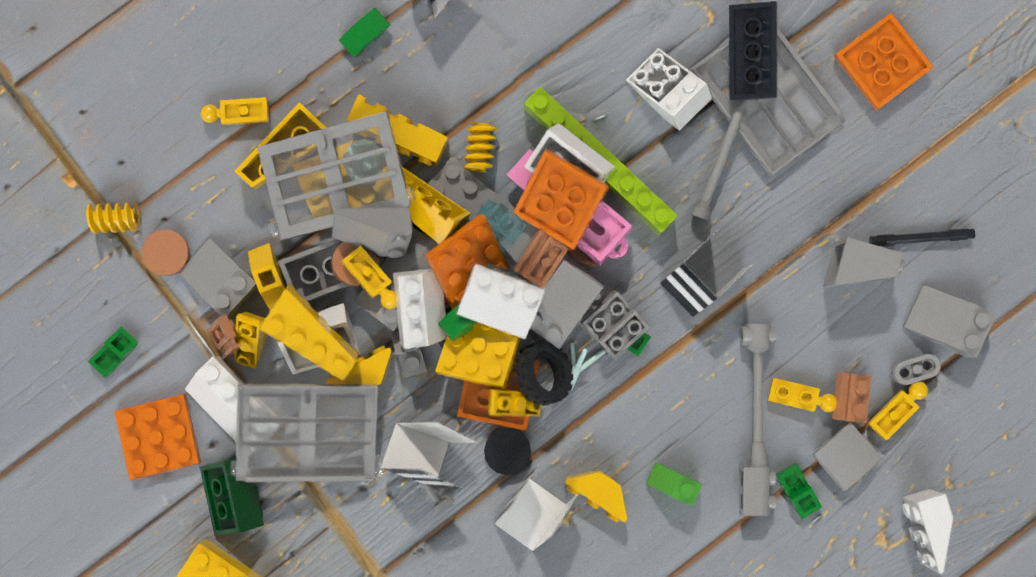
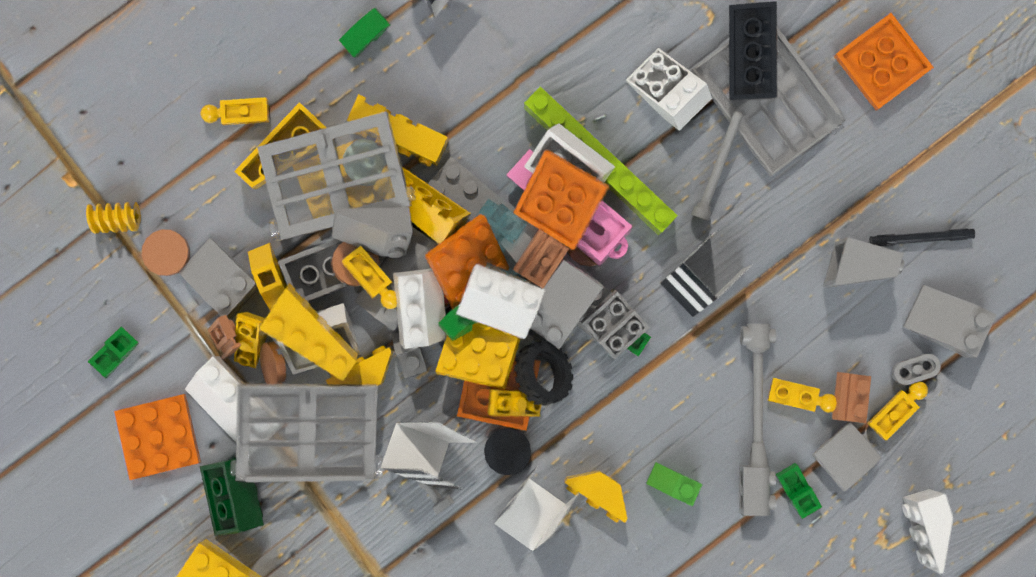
(272, 364): none -> nougat tile
(479, 148): yellow piece -> none
(578, 367): light aqua plant -> none

